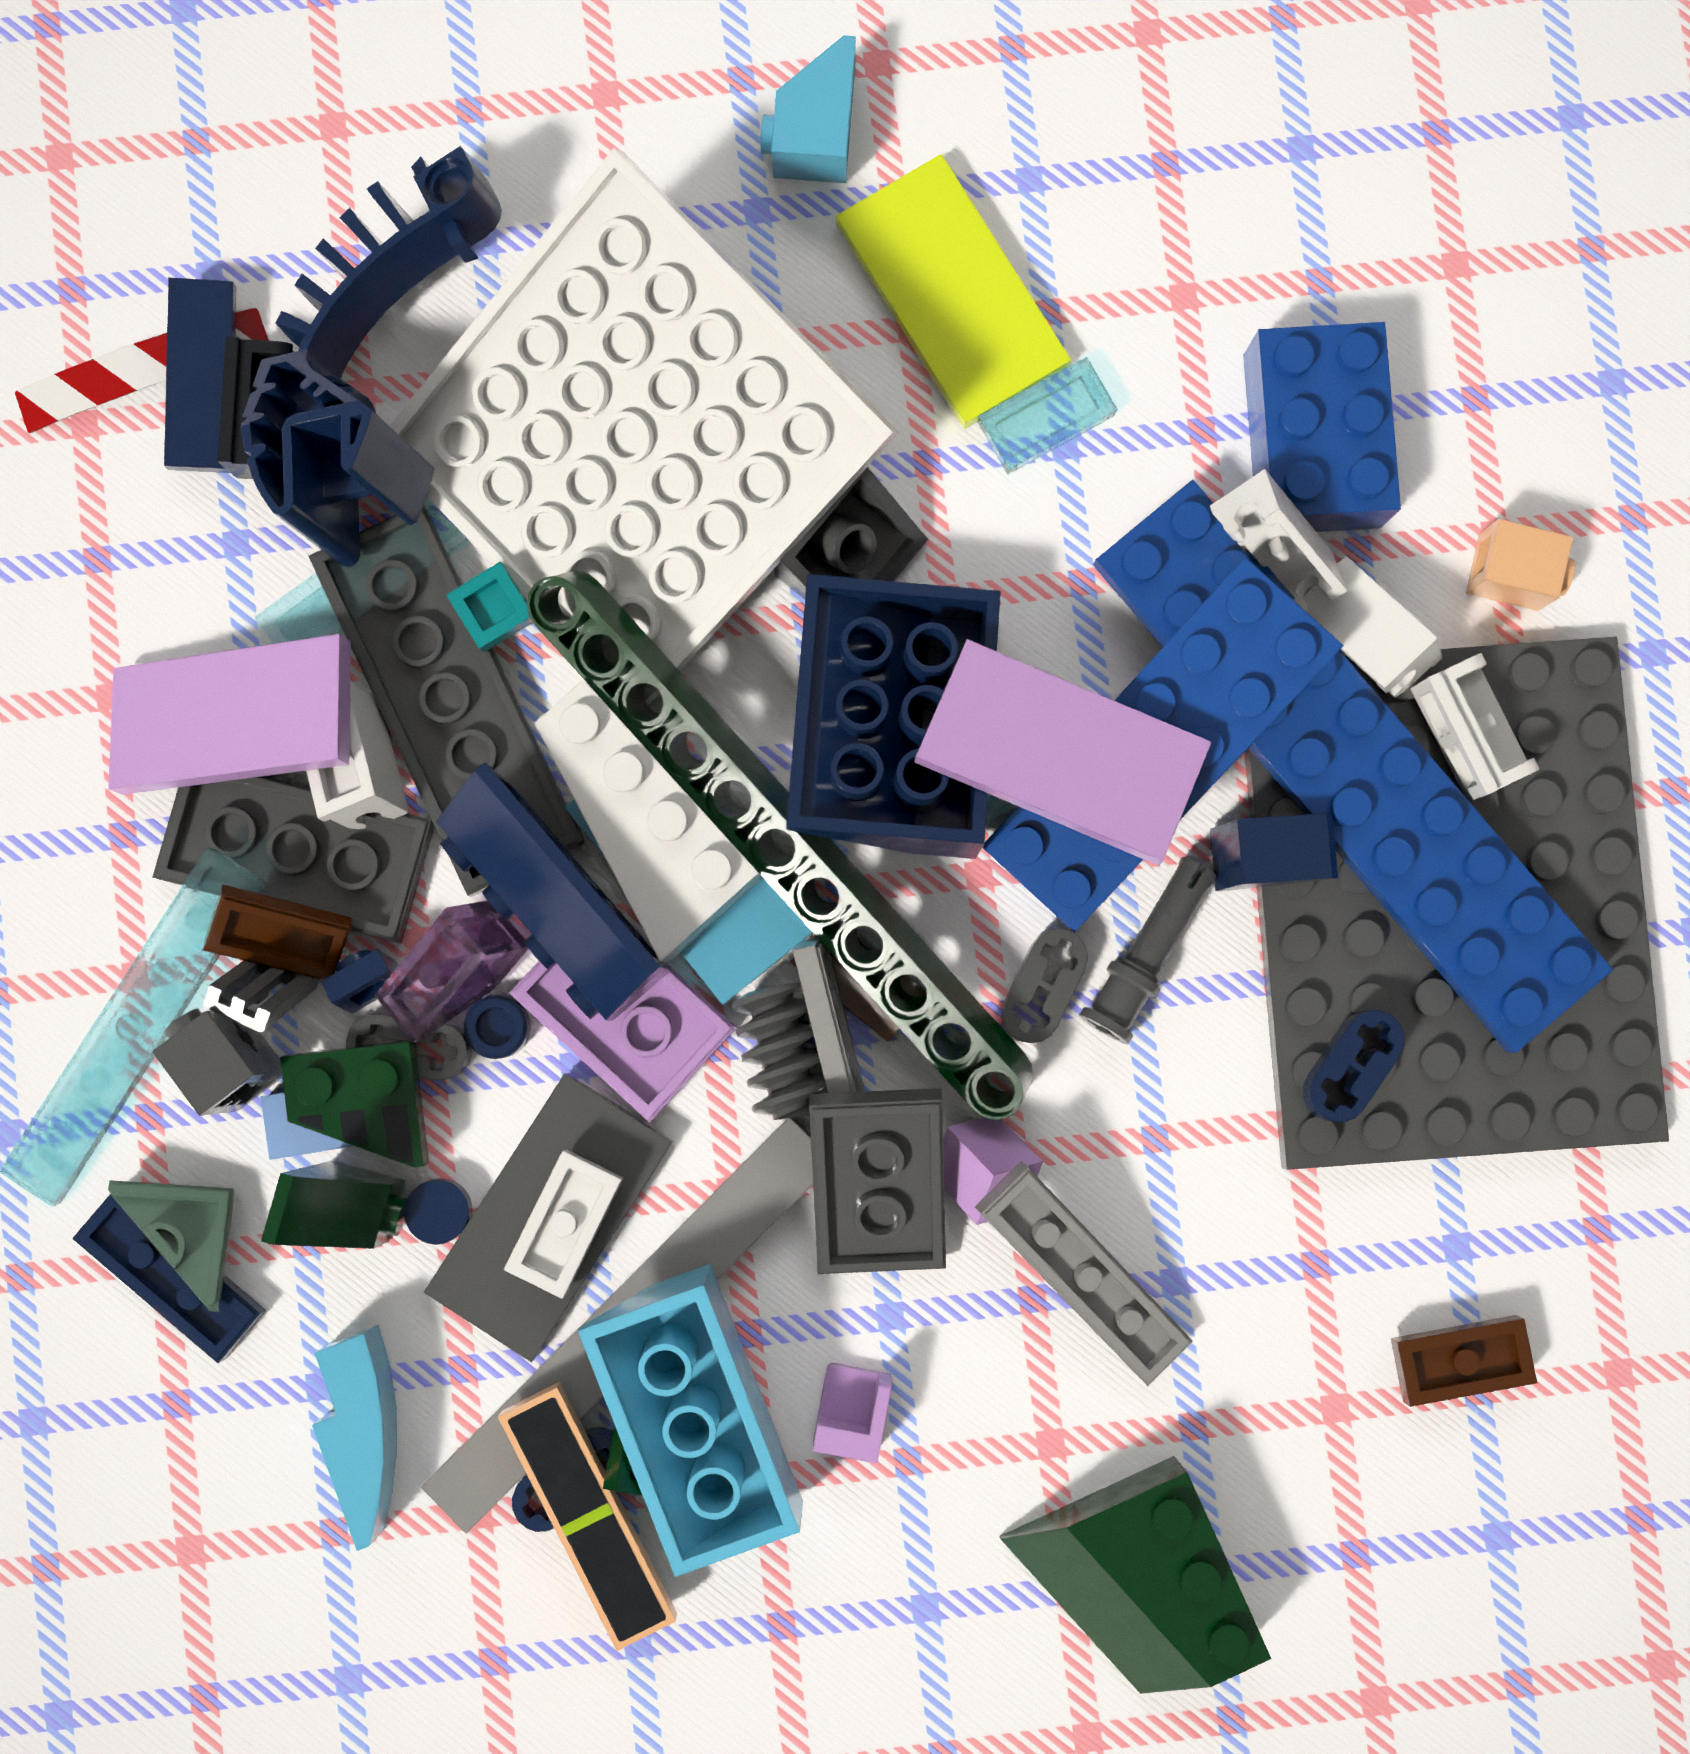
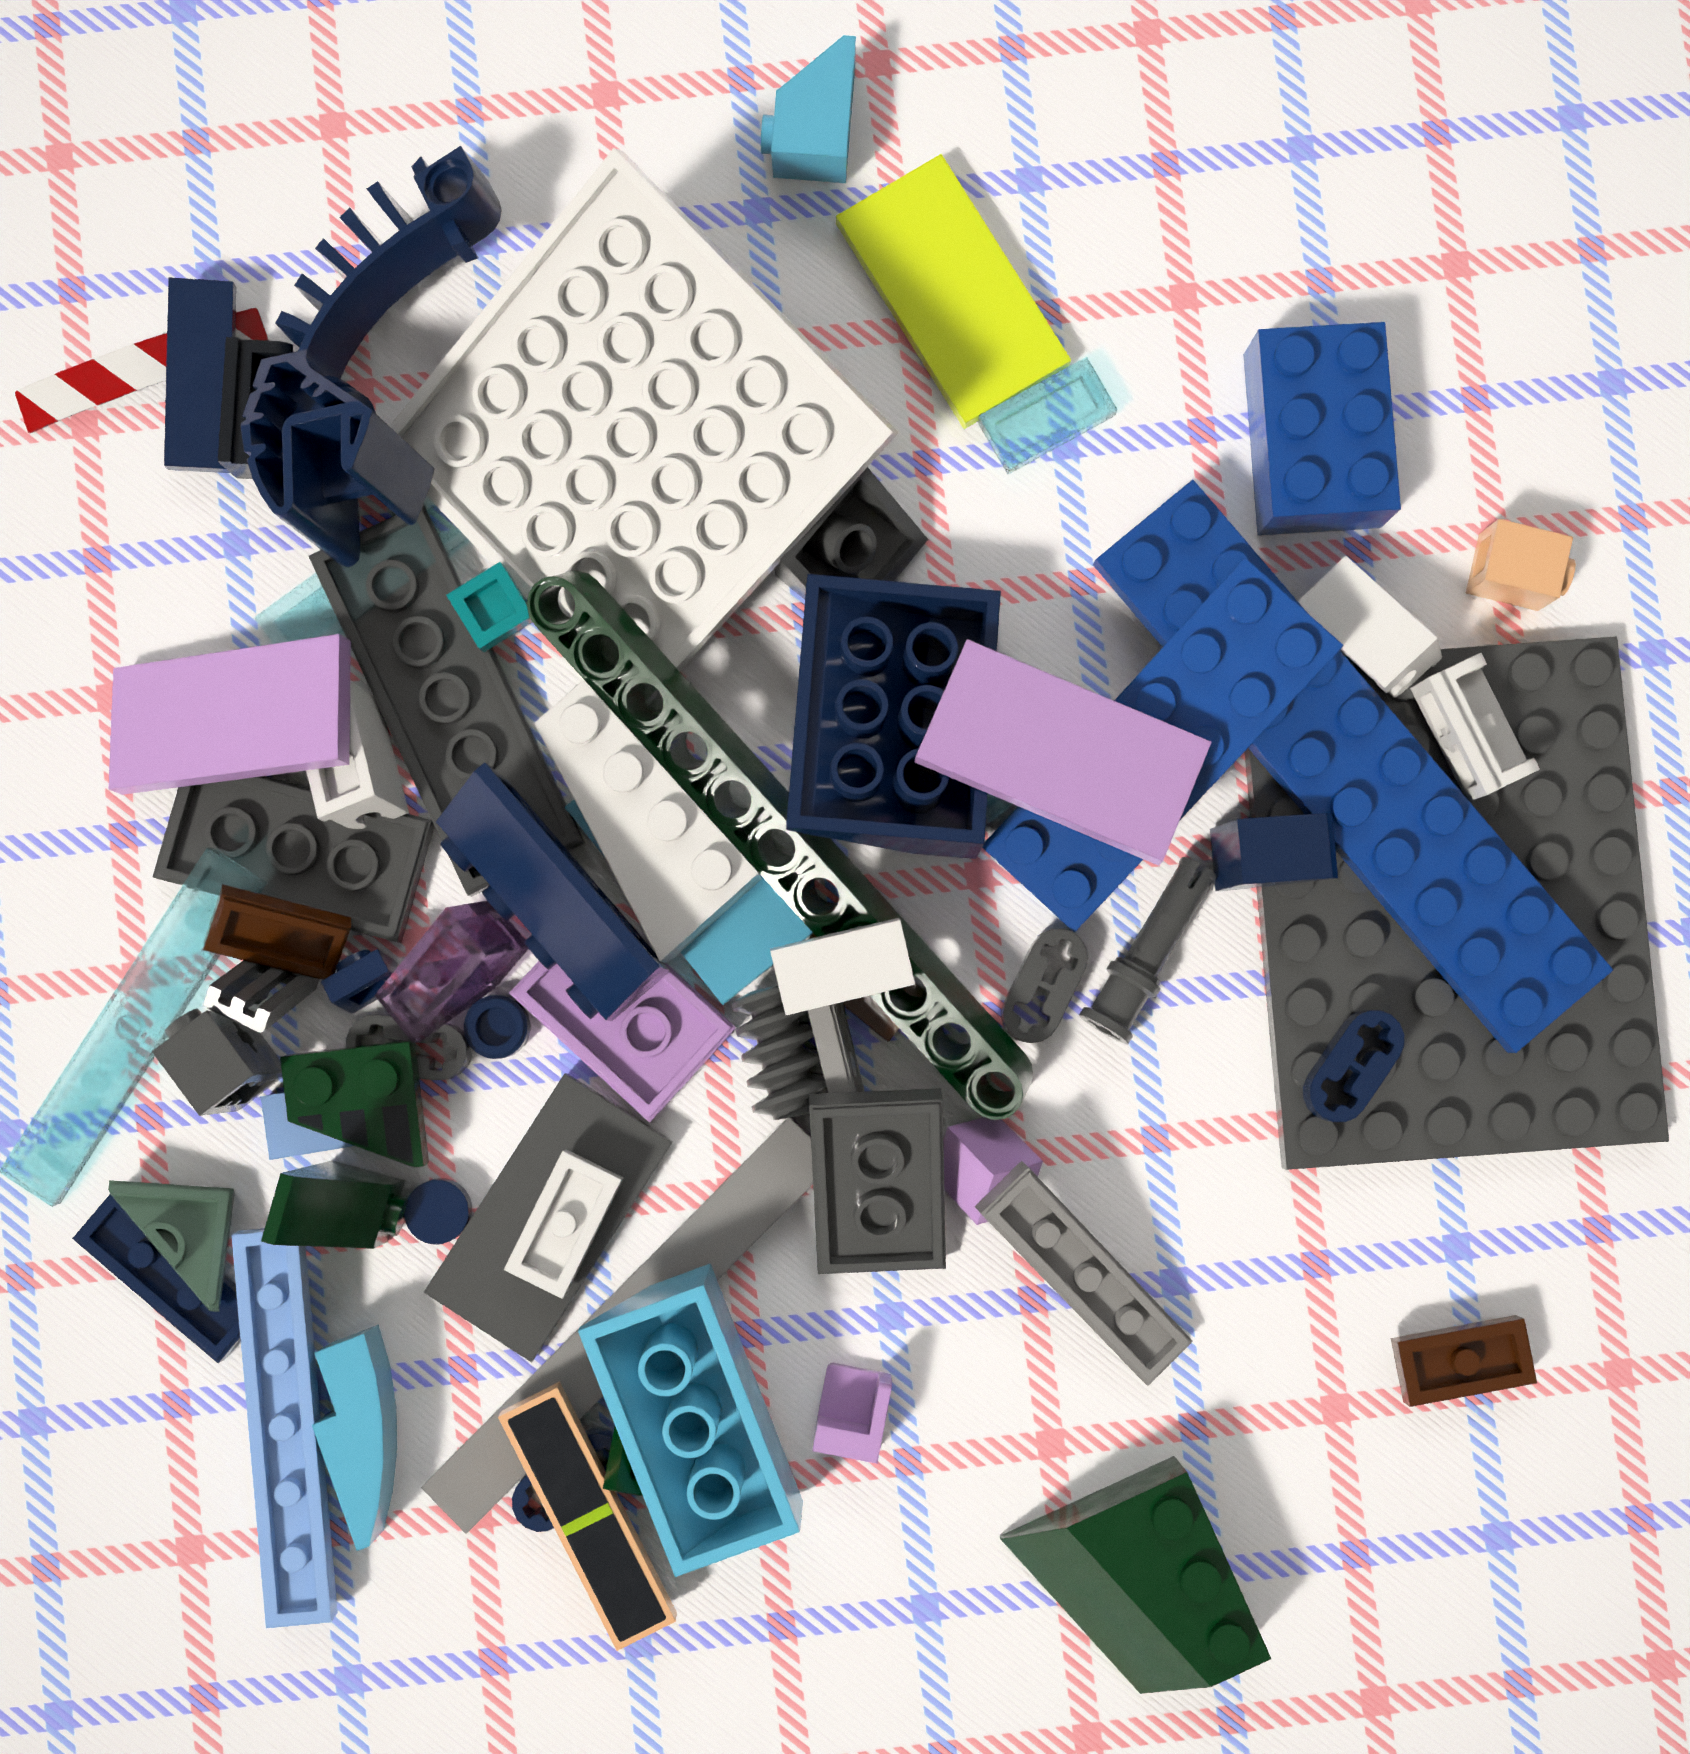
(283, 1445): none -> light blue plate
(842, 966): none -> white tile
(1279, 537): white hinge -> none

